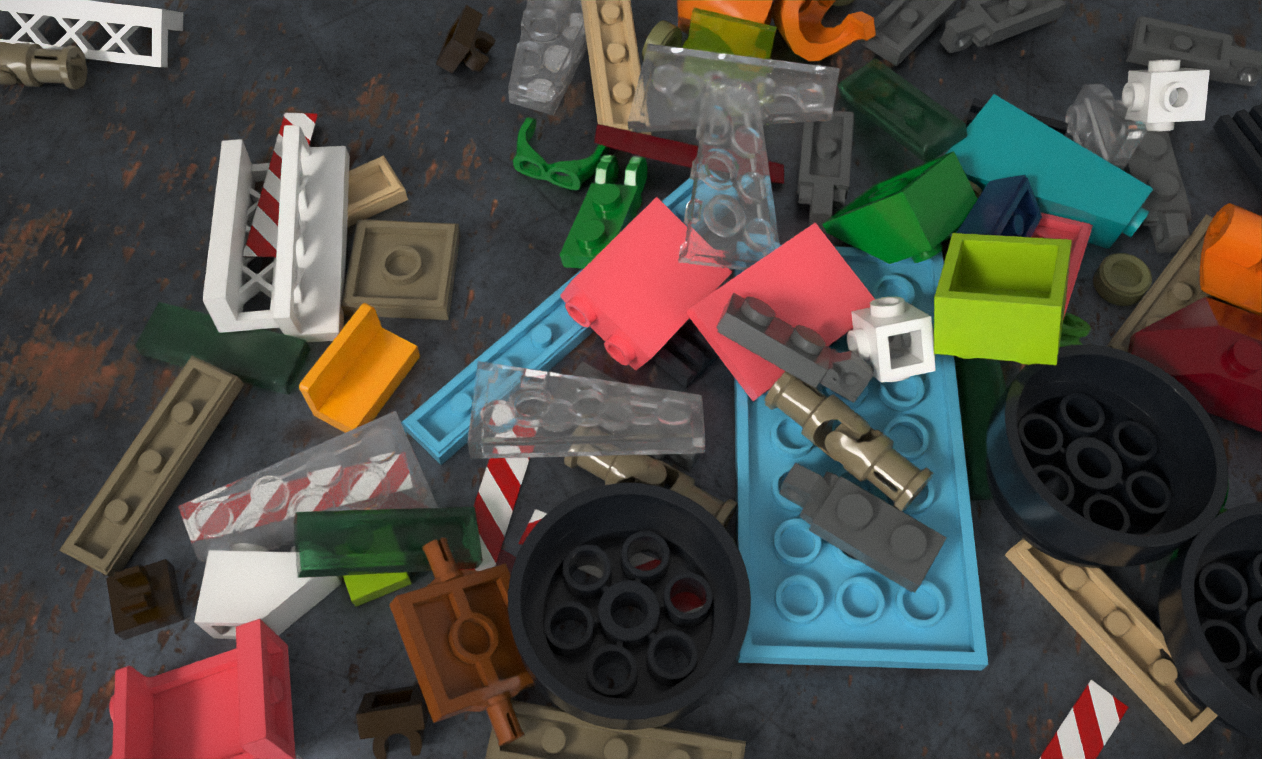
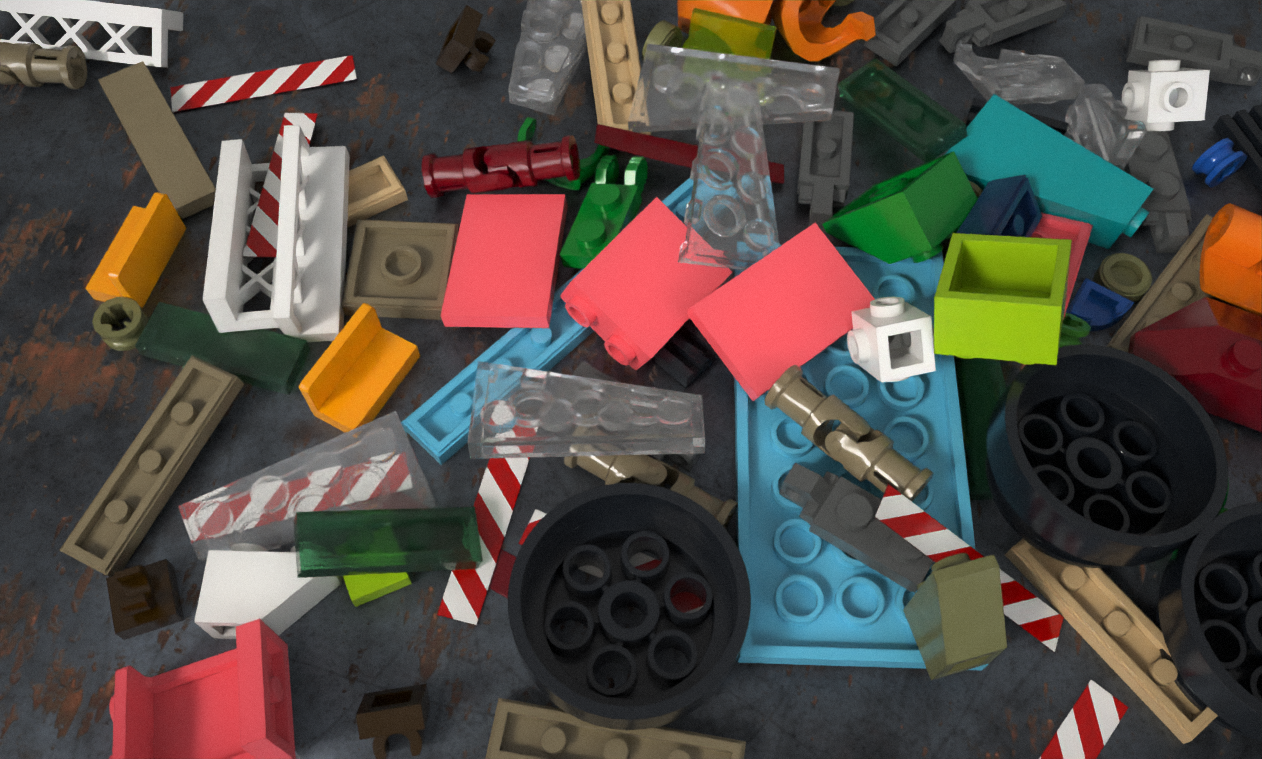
(110, 313): none -> olive bush
(138, 252): none -> light orange panel
(159, 139): none -> dark tan tile
(262, 83): none -> sticker
(463, 642): dark orange plate -> none
(505, 261): none -> coral tile
(508, 166): none -> dark red piece
(793, 349): dark grey hinge -> none
(939, 542): none -> sticker
(958, 615): none -> olive slope
(1019, 76): none -> clear wing
(1098, 305): none -> blue tile
(1219, 162): none -> blue bush

